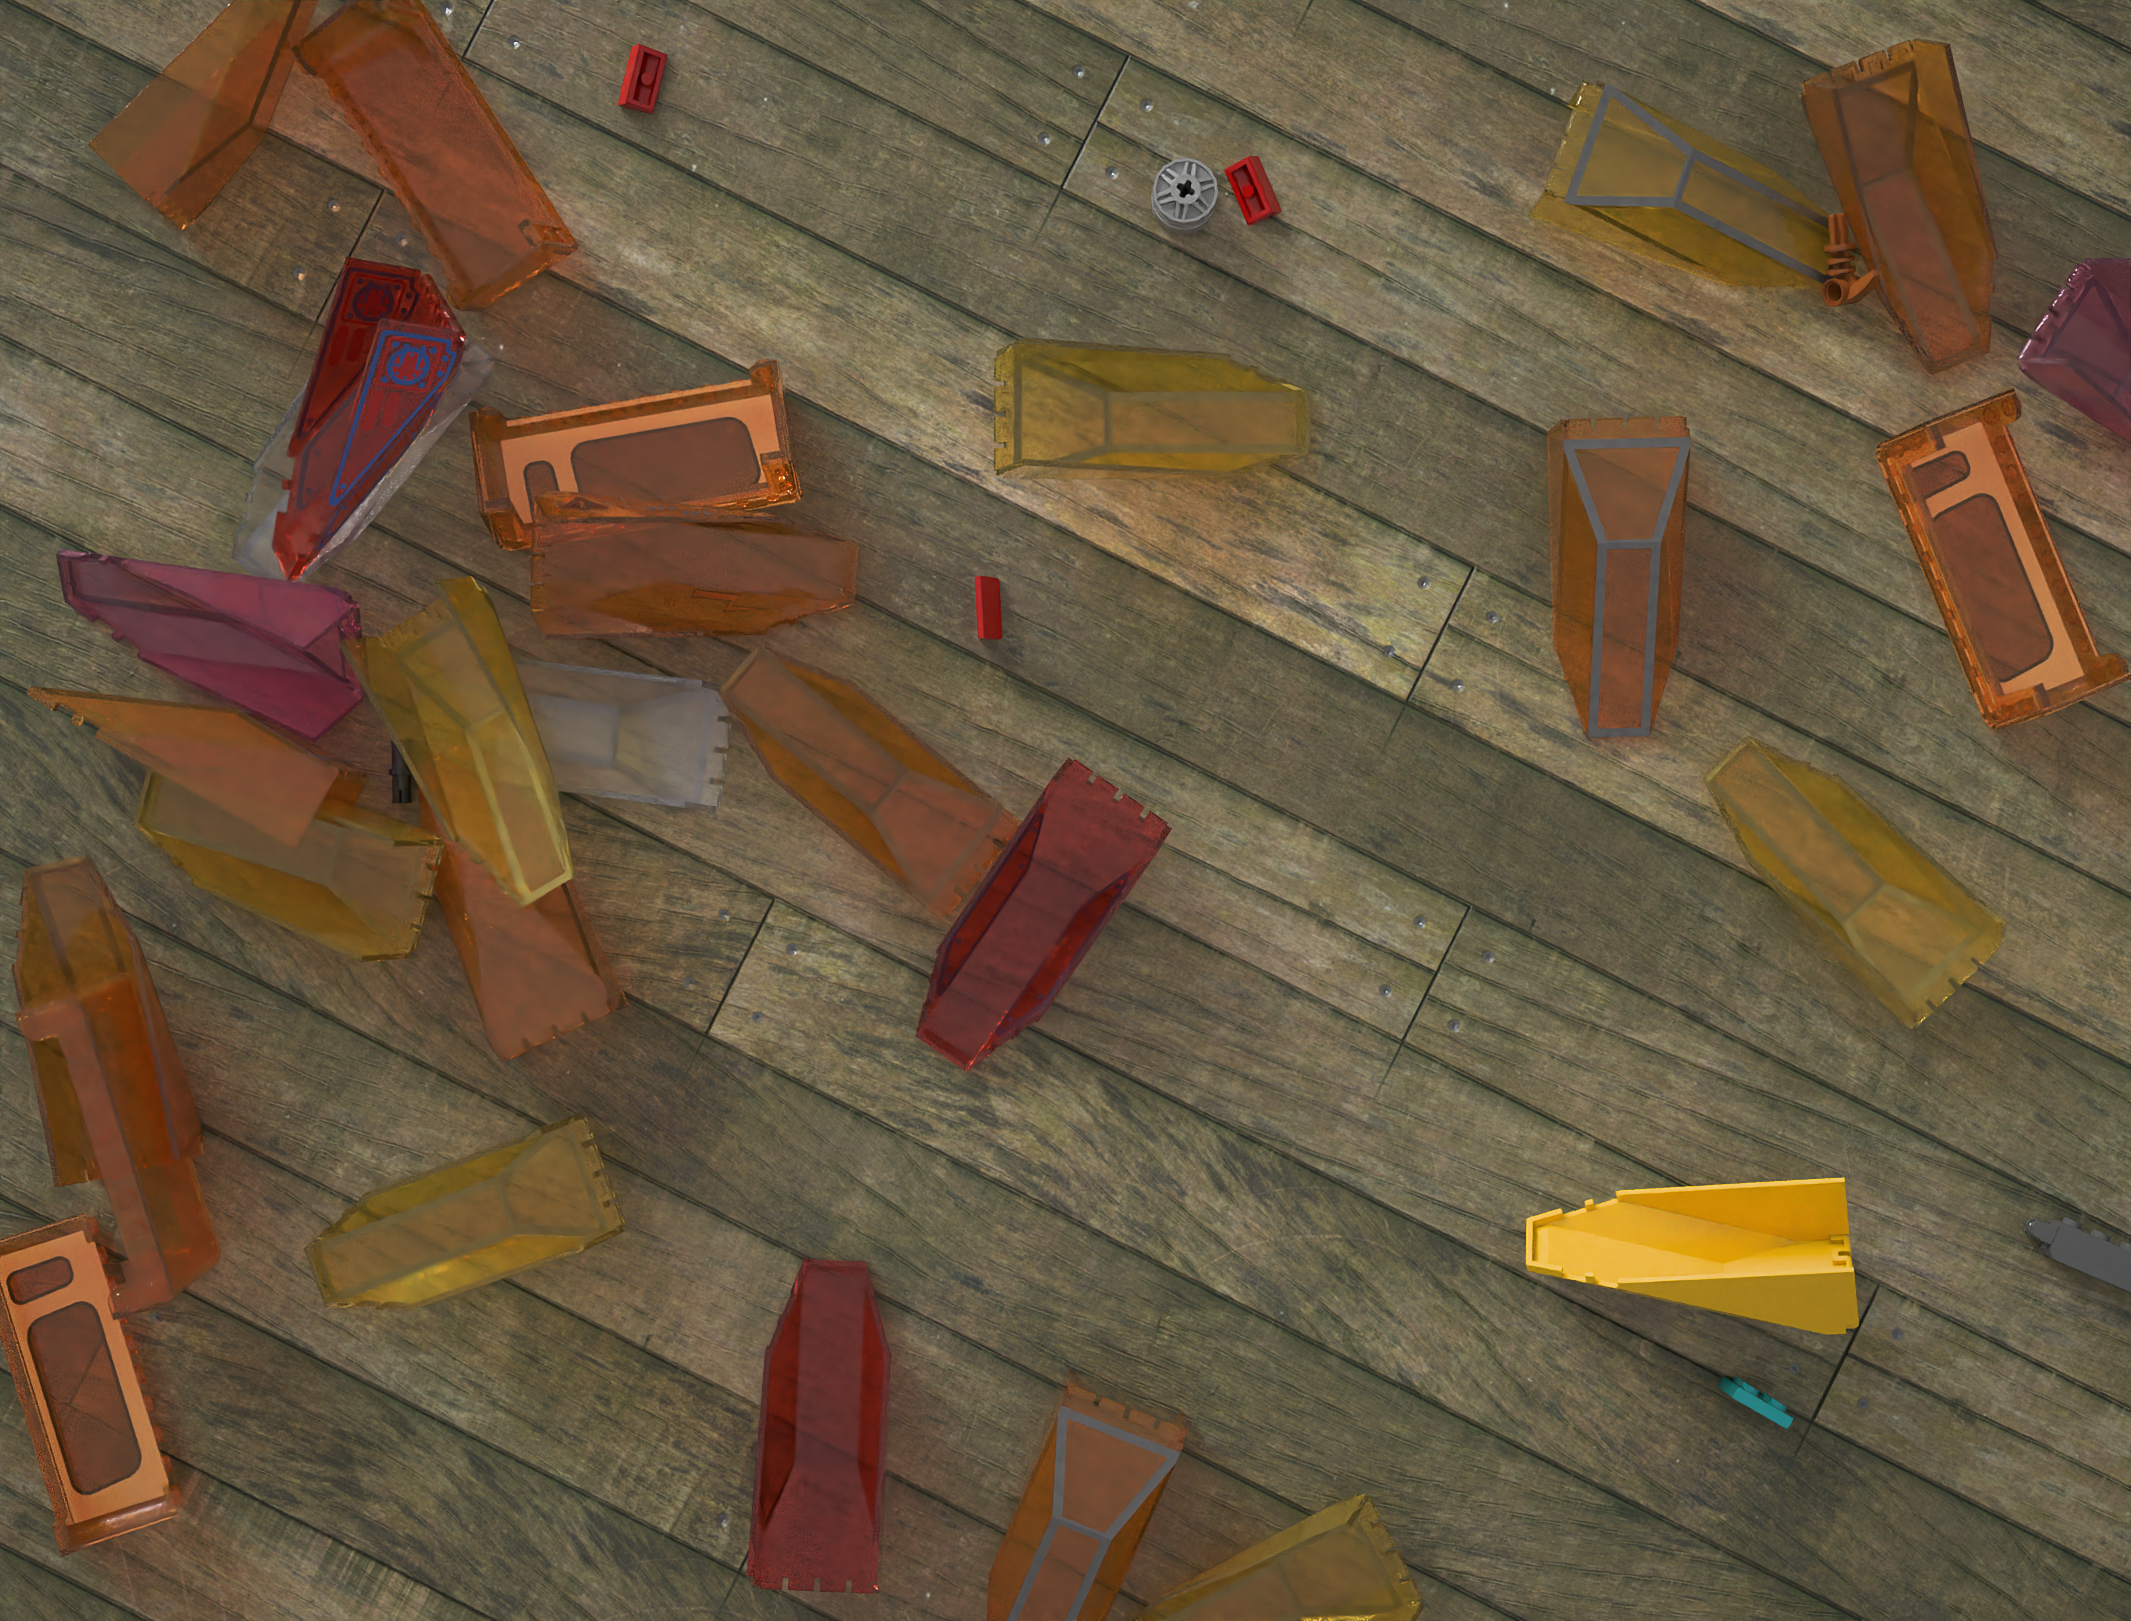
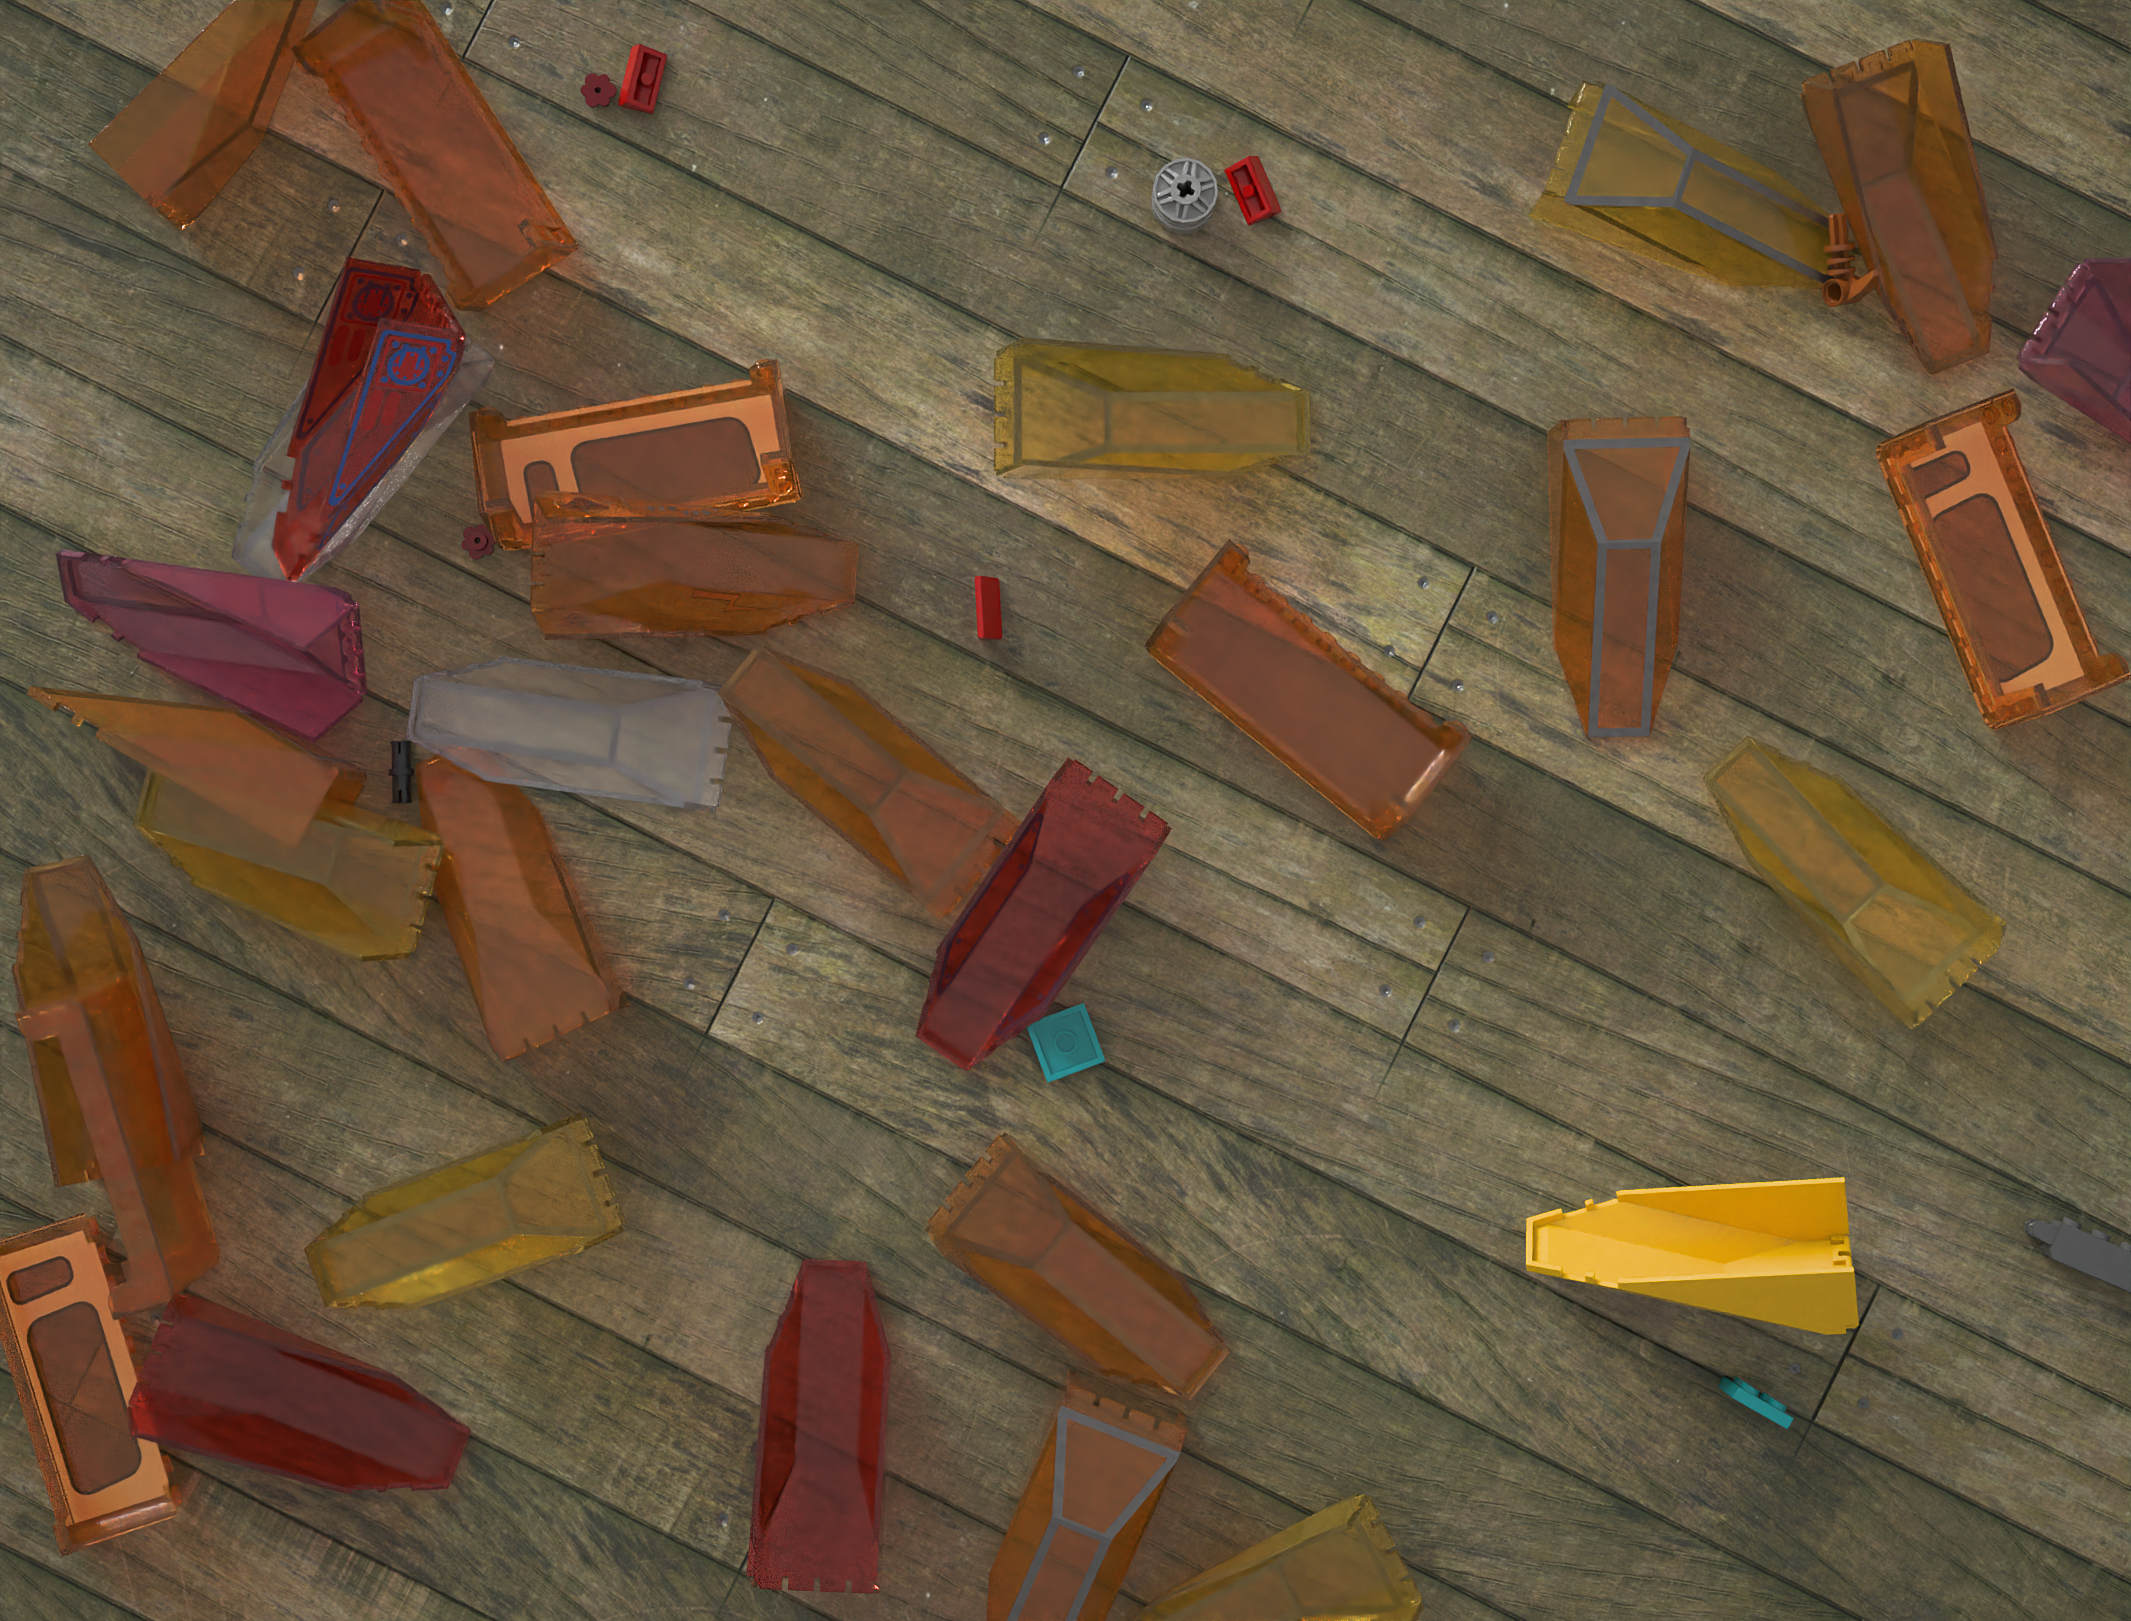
(288, 1406): none -> clear red windscreen
(470, 736): clear yellow windscreen -> none
(477, 551): none -> dark red plant
(594, 83): none -> dark red plant
(1065, 1042): none -> teal plate
(1076, 1272): none -> clear orange windscreen
(1304, 696): none -> clear orange windscreen

